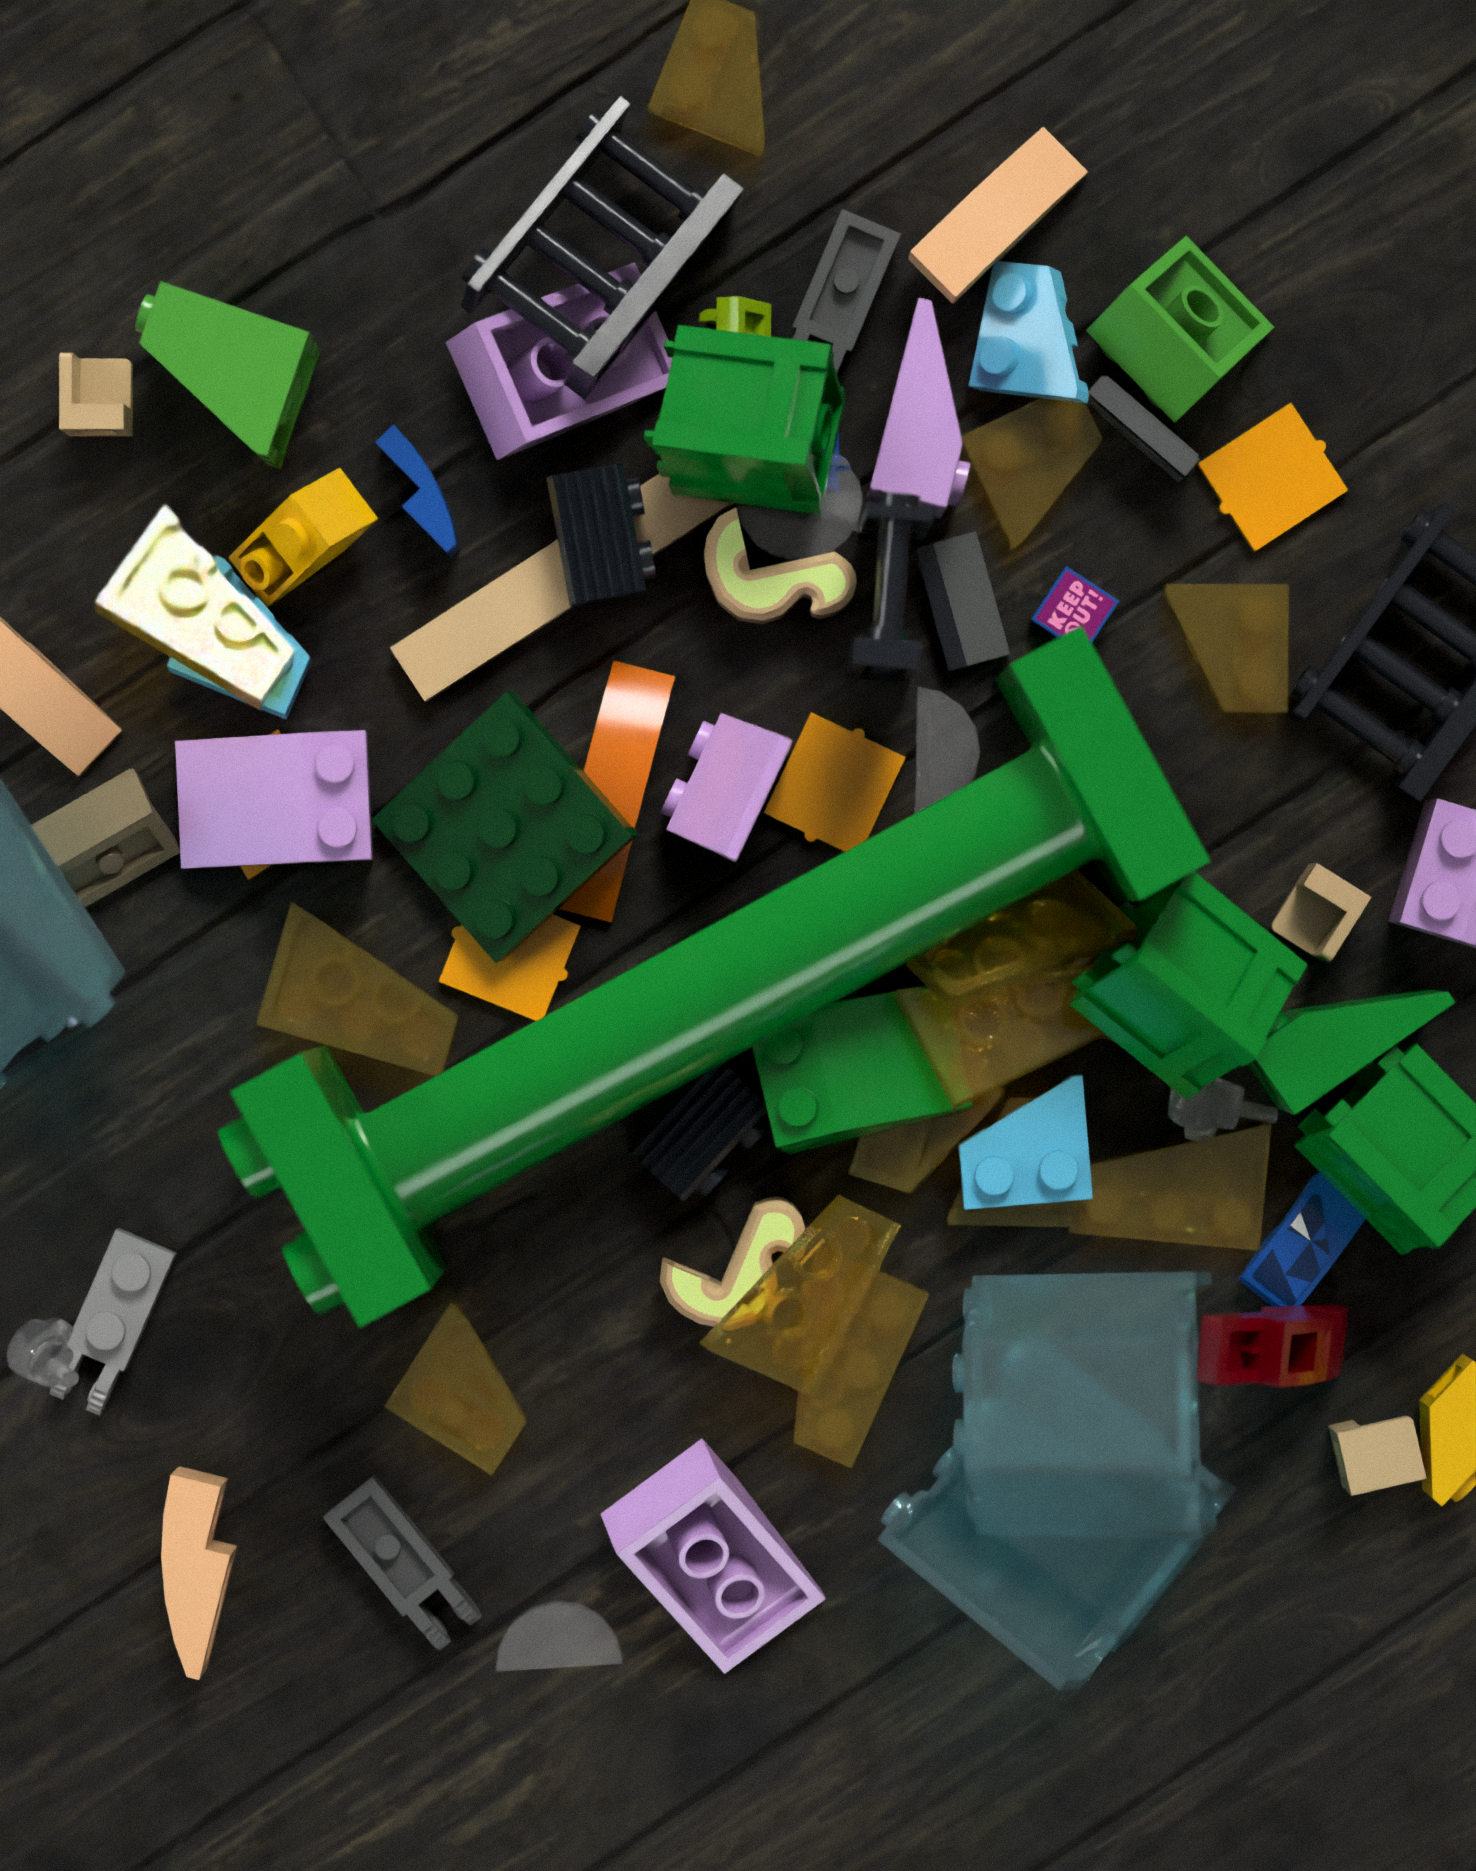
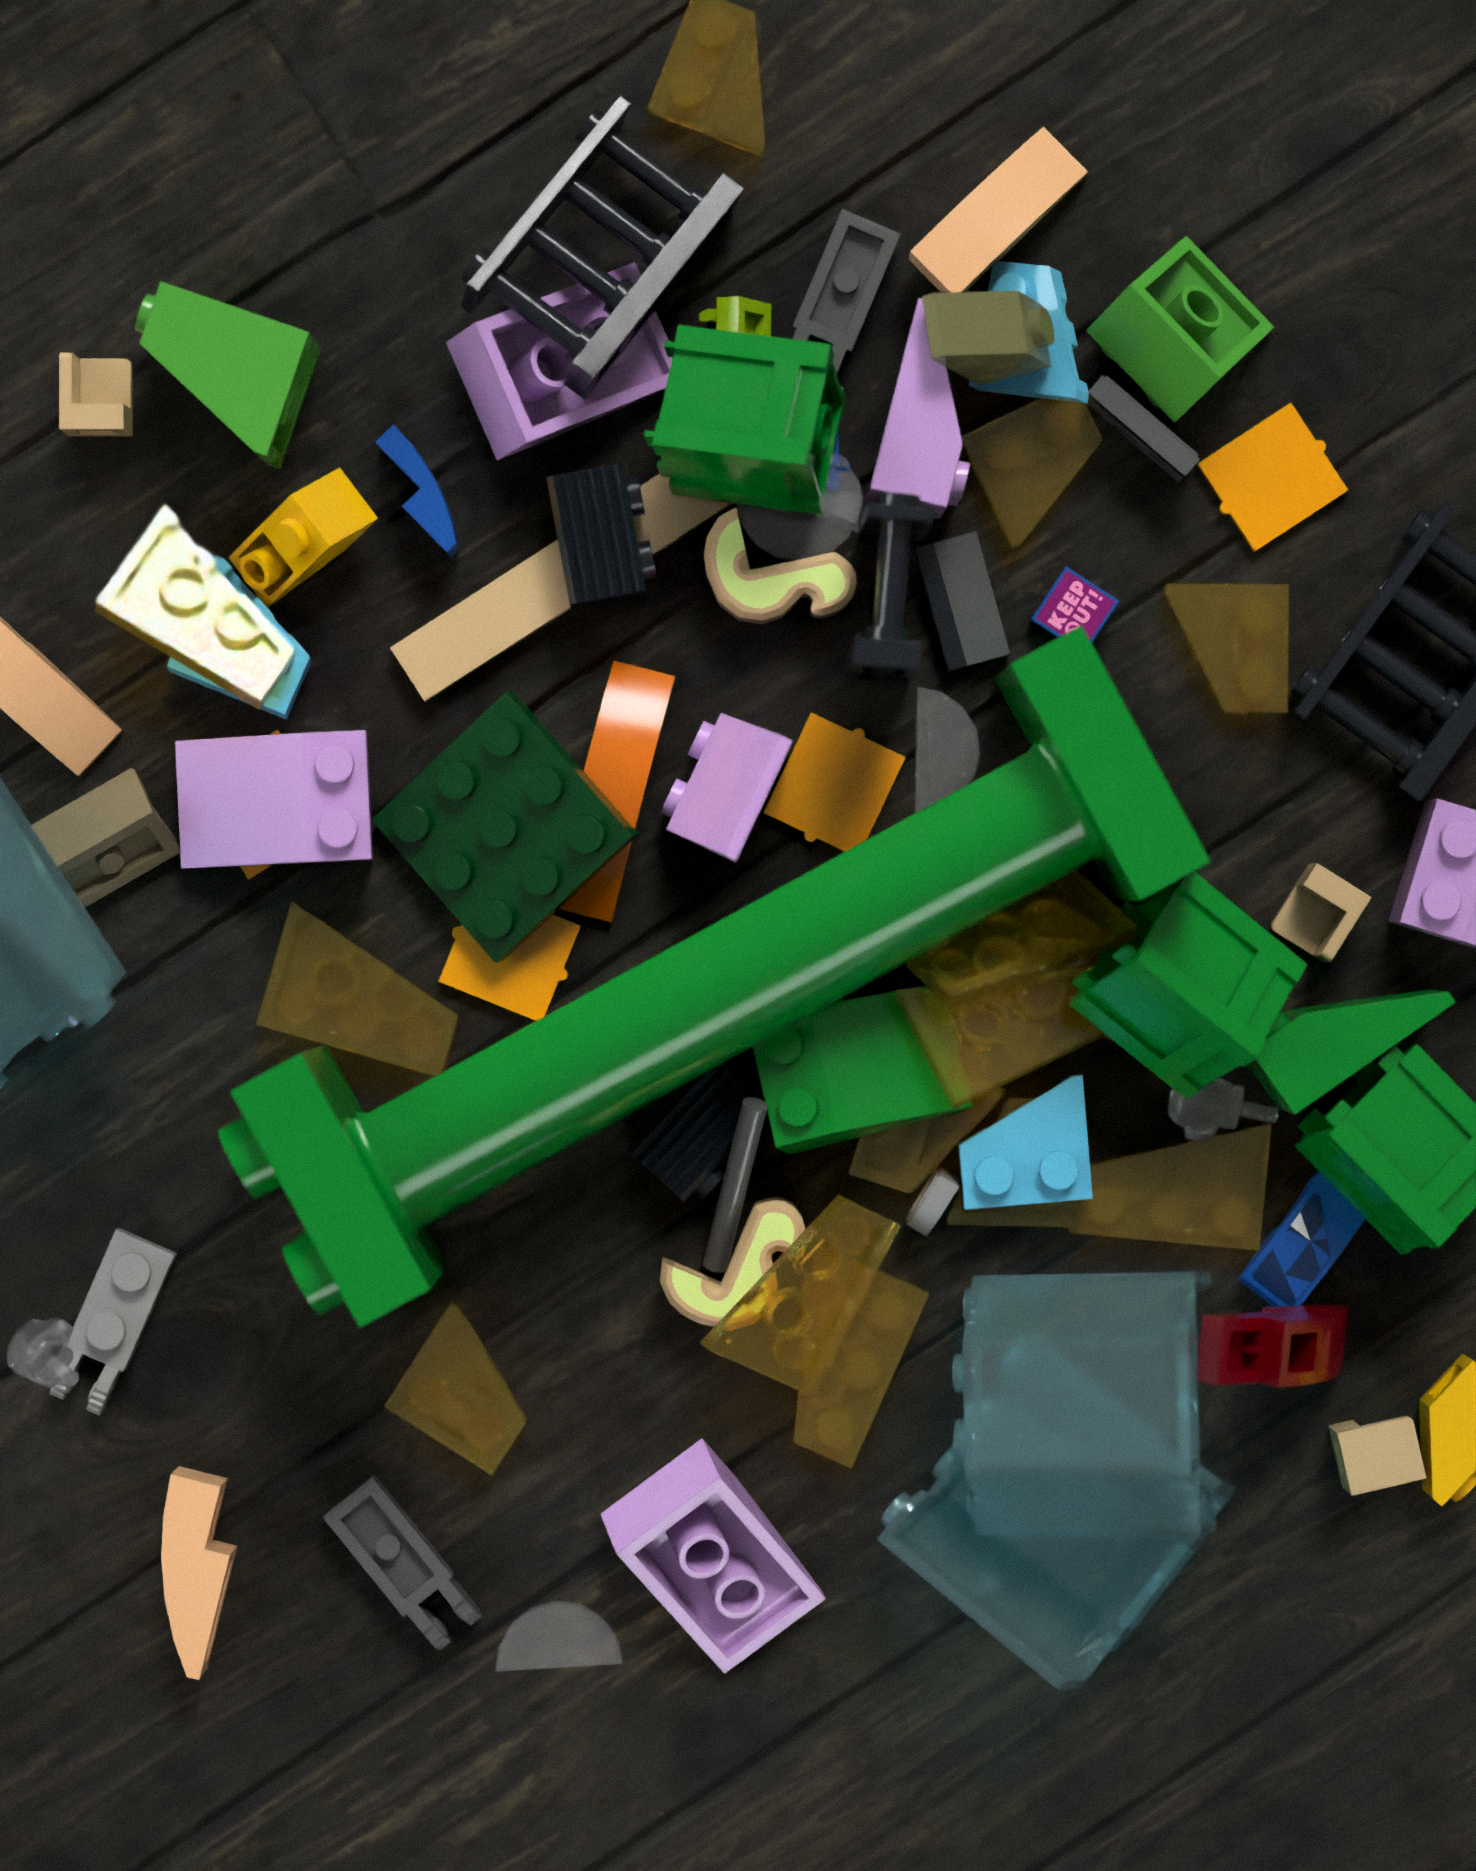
(735, 1184): none -> dark grey bar
(932, 1200): none -> light grey tile
(988, 333): none -> olive slope

